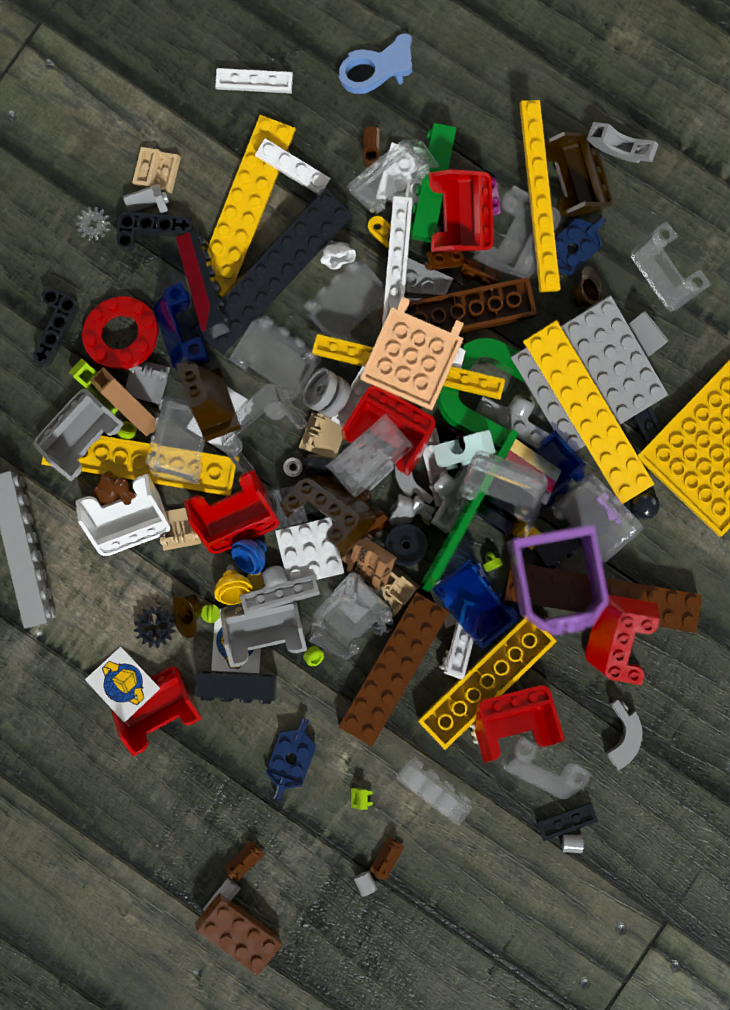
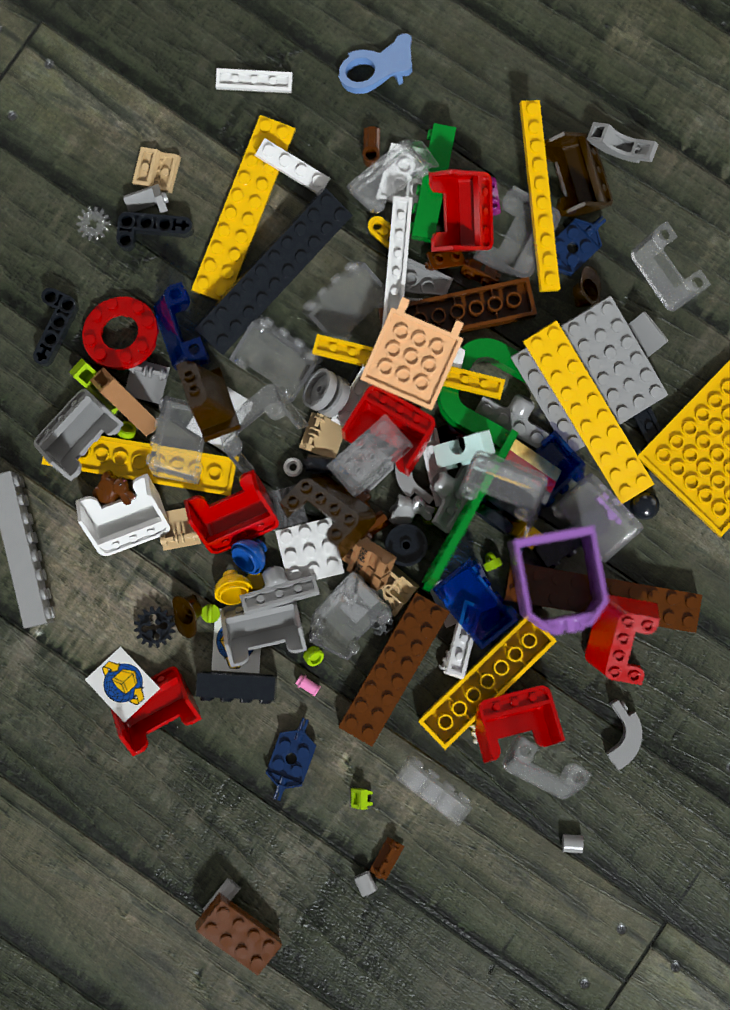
(202, 284): brick -> none
(244, 861): reddish brown hinge -> none
(307, 684): none -> bright pink pin
(337, 254): white animal -> none
(567, 821): black plate -> none

